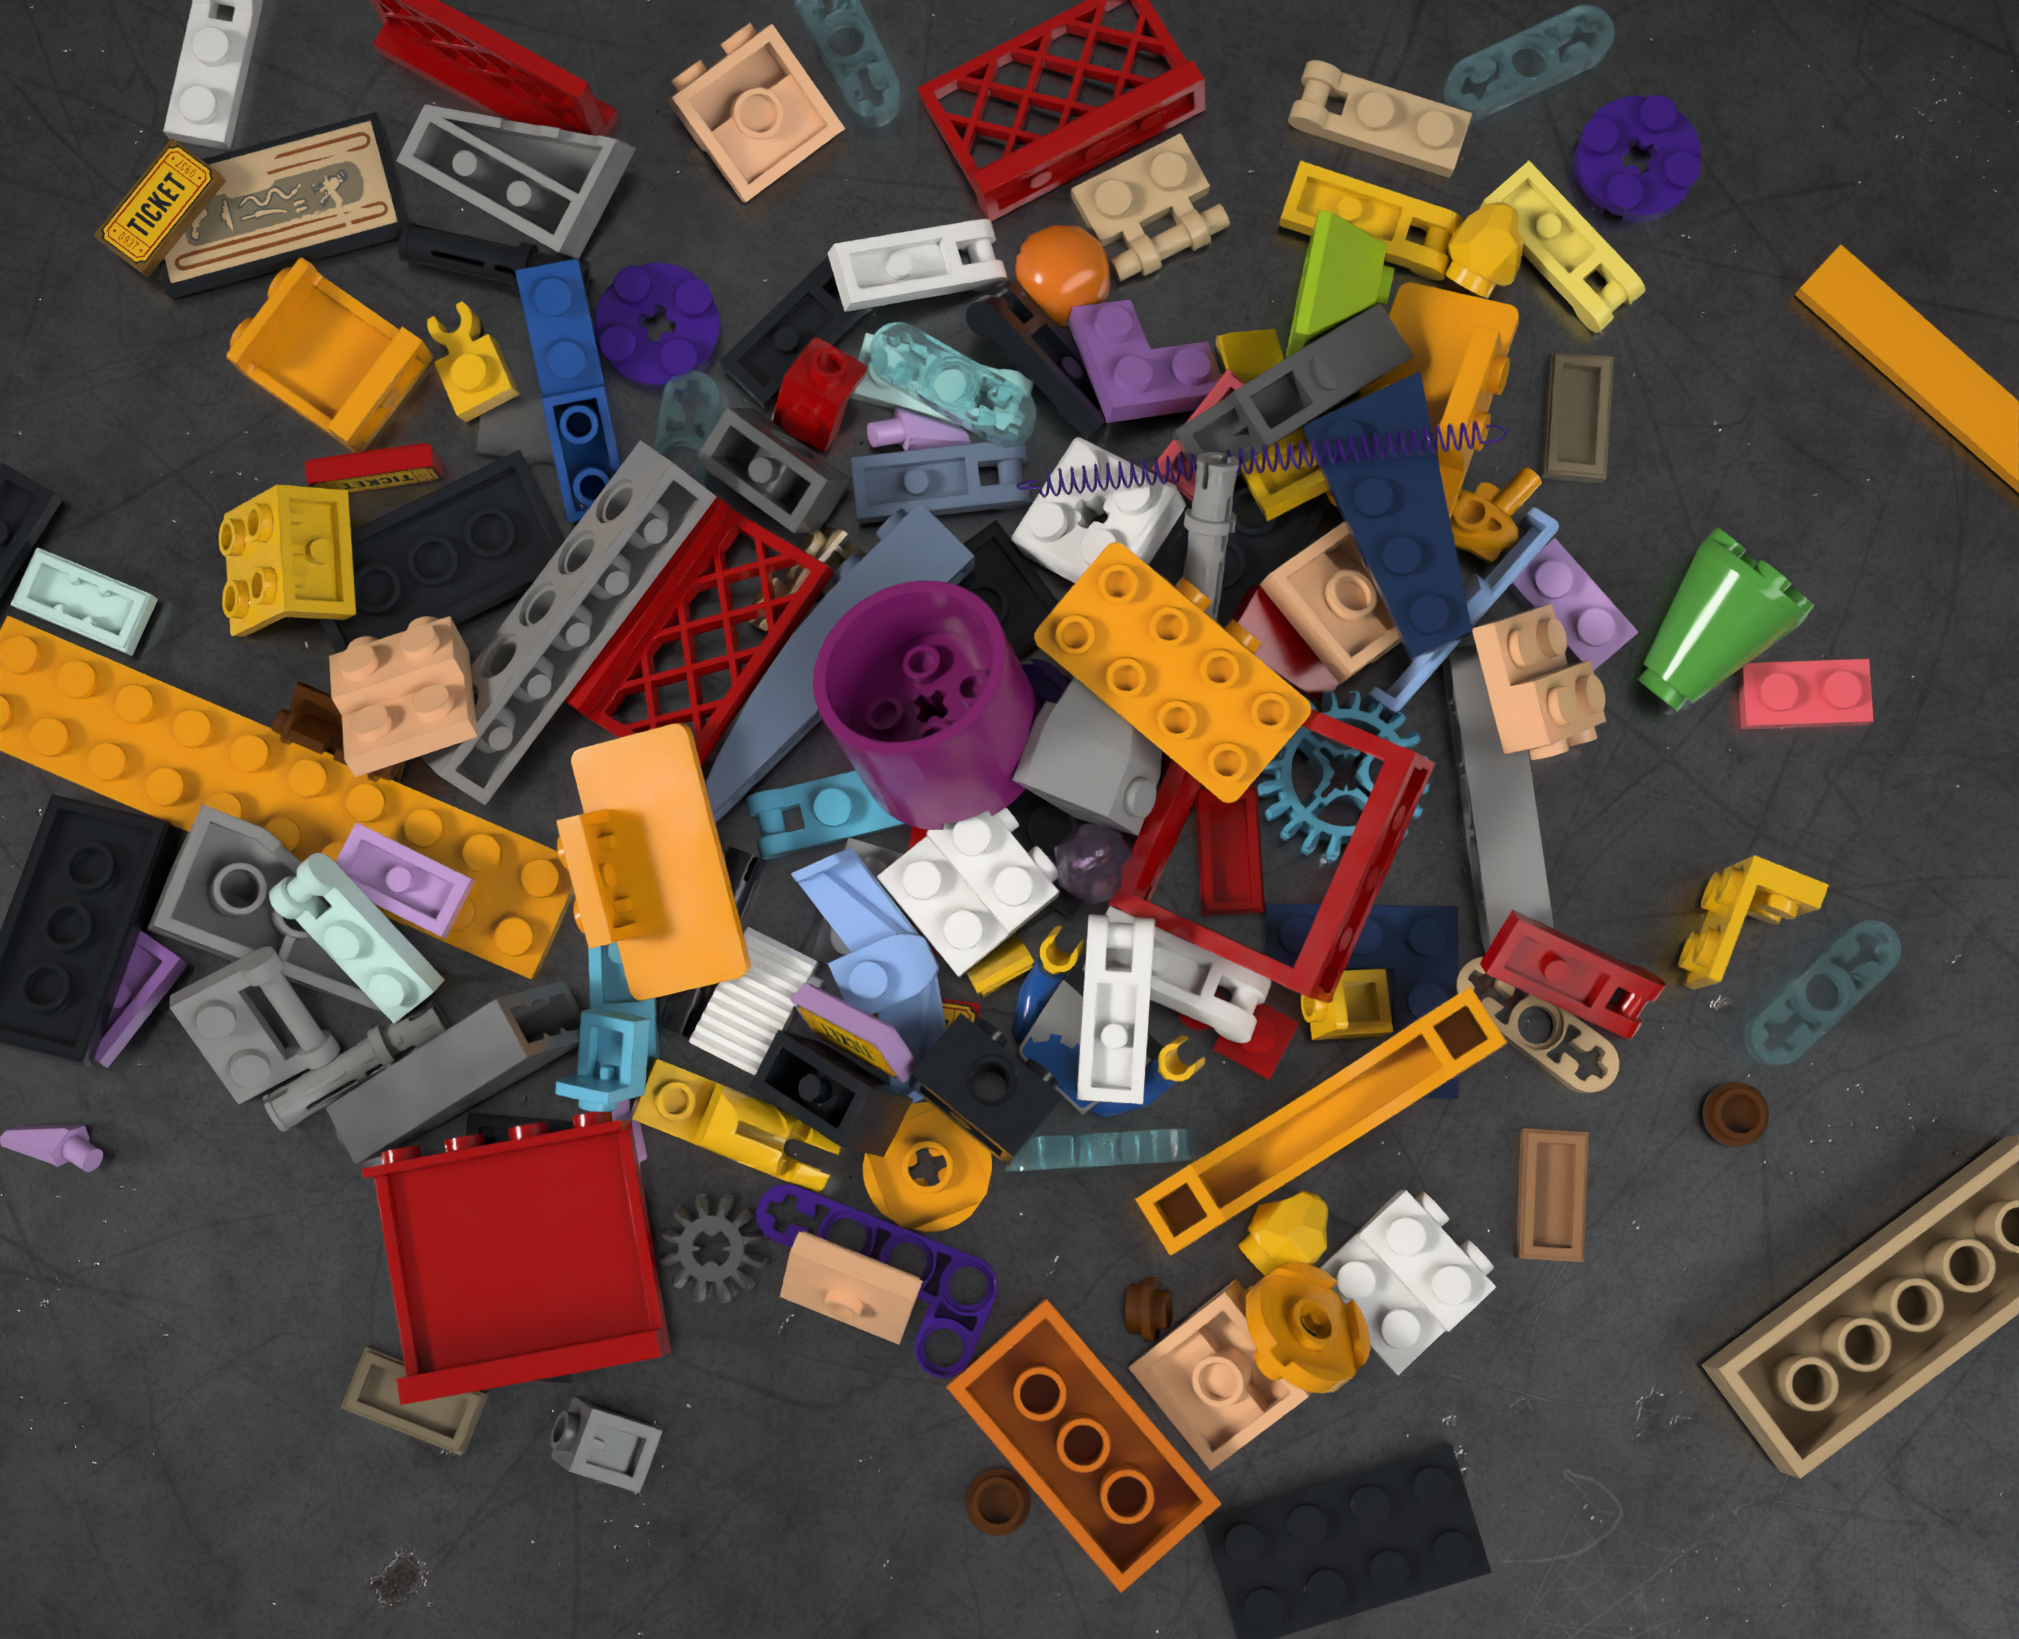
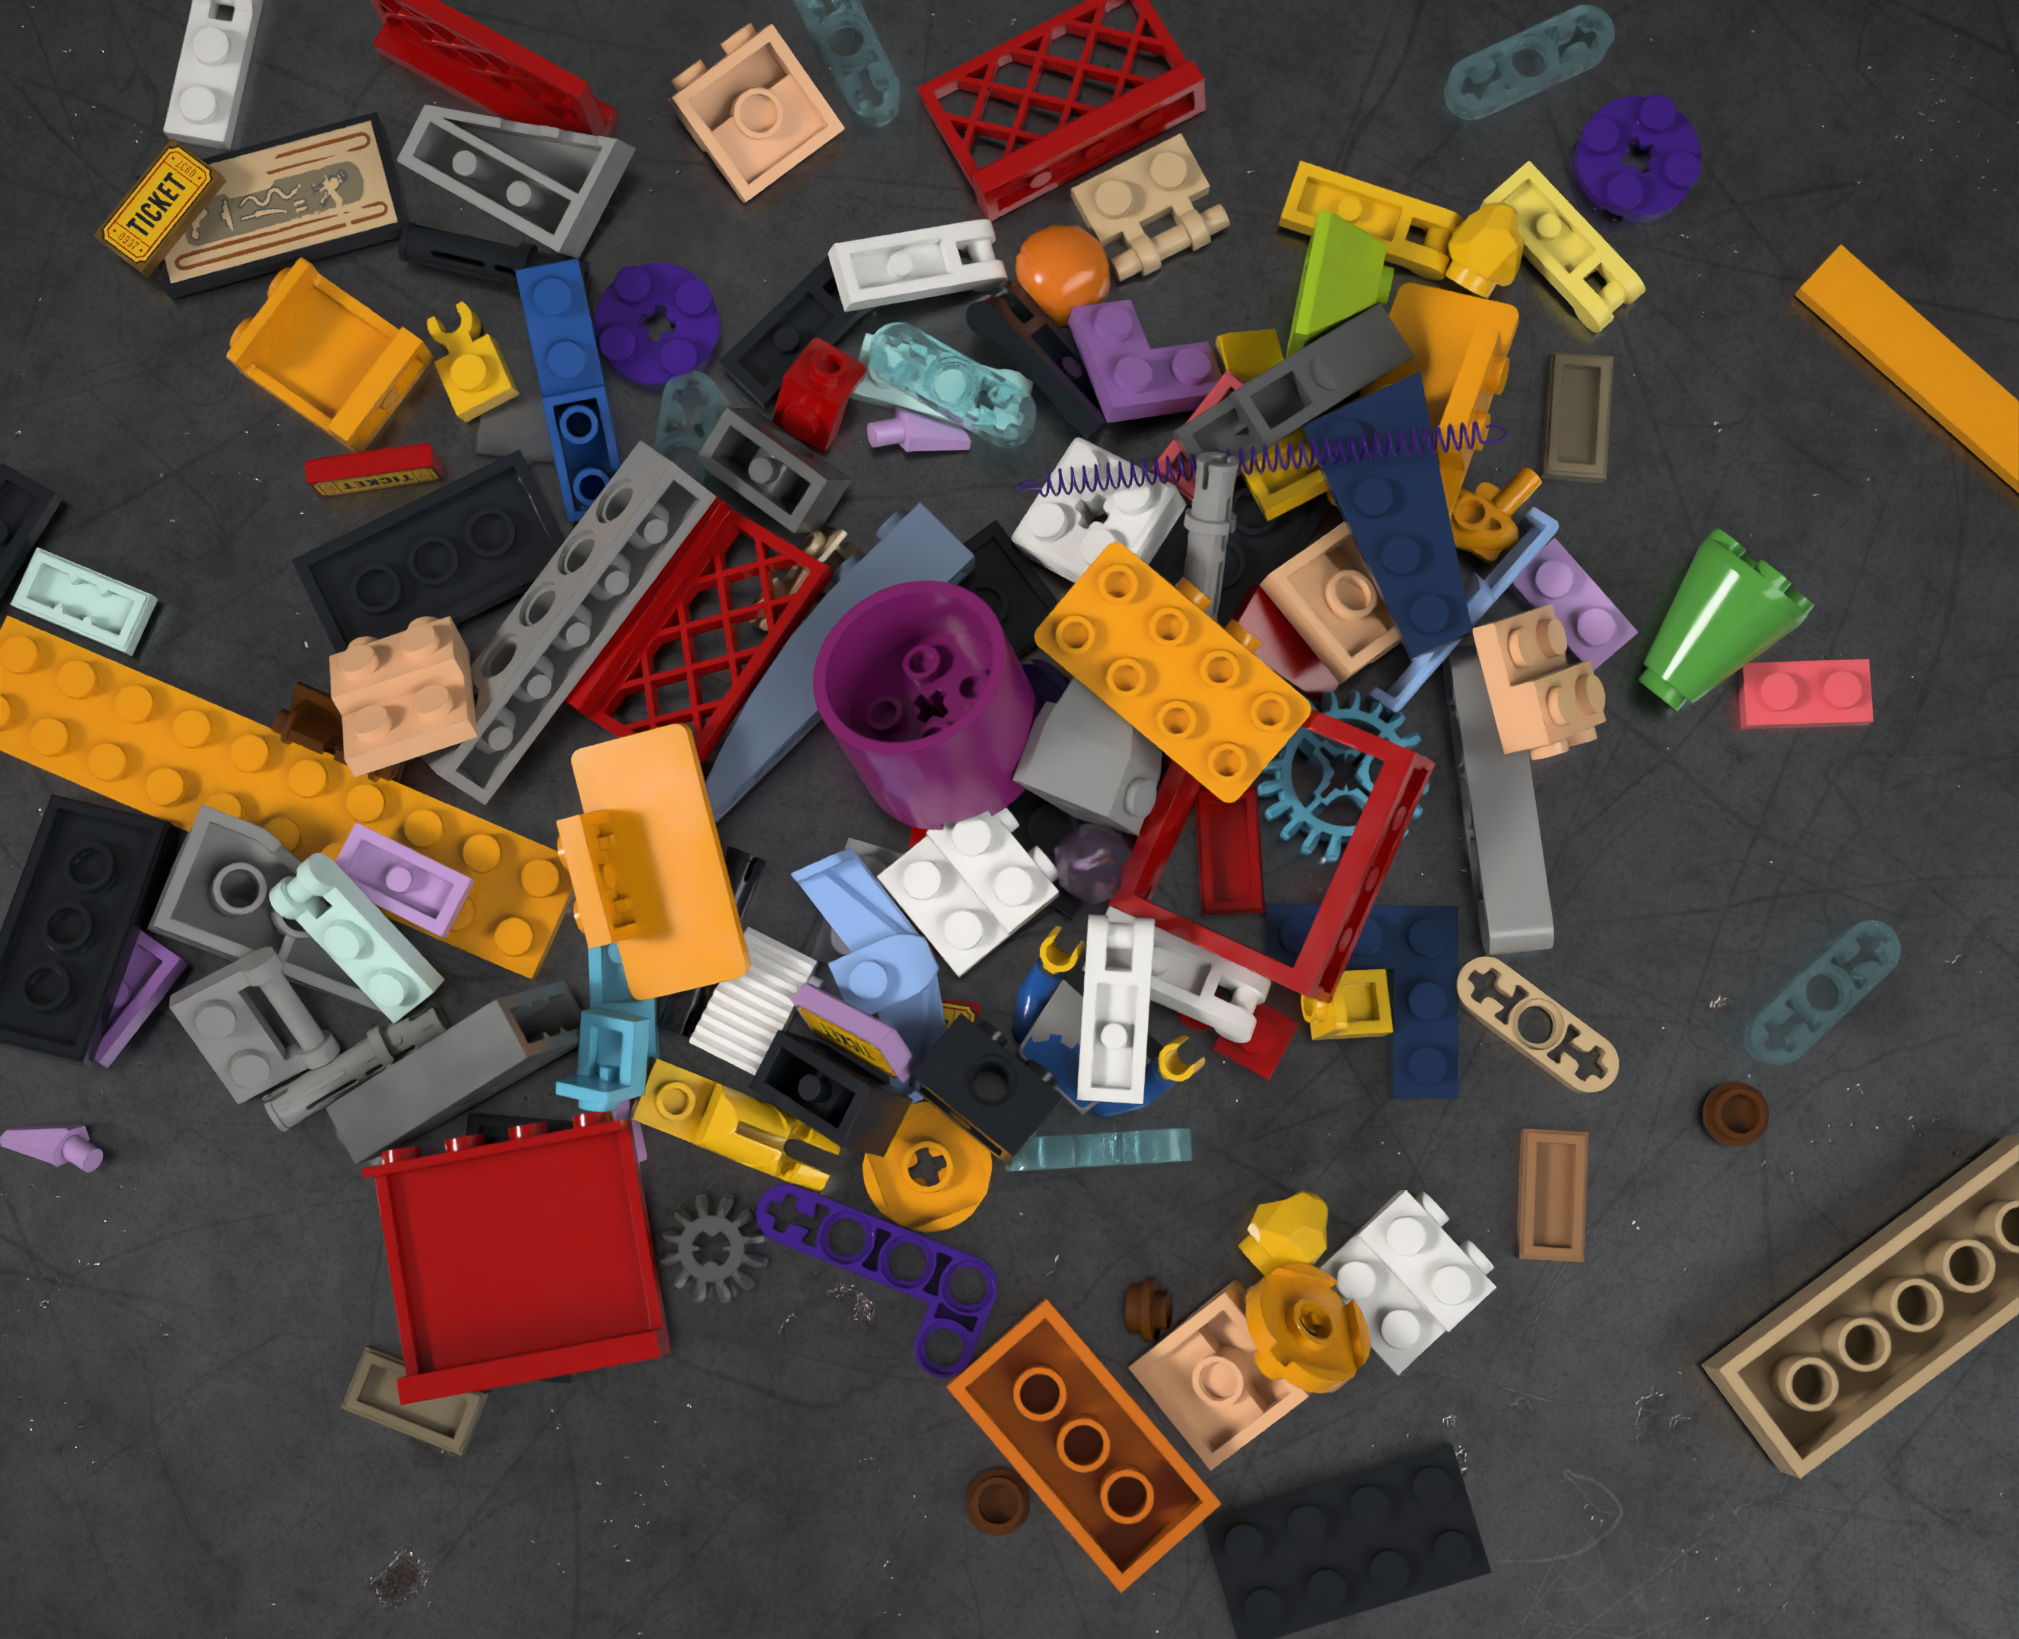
(288, 558): yellow bracket -> none
(604, 1445): bracket -> none
(831, 813): medium azure plate -> none
(850, 1287): light nougat plate -> none
(940, 479): sand blue plate -> none
(1001, 967): yellow slope -> none
(1321, 1121): light orange arch -> none
(1380, 119): tan plate -> none
(1570, 974): red plate -> none
(1744, 888): yellow bracket -> none

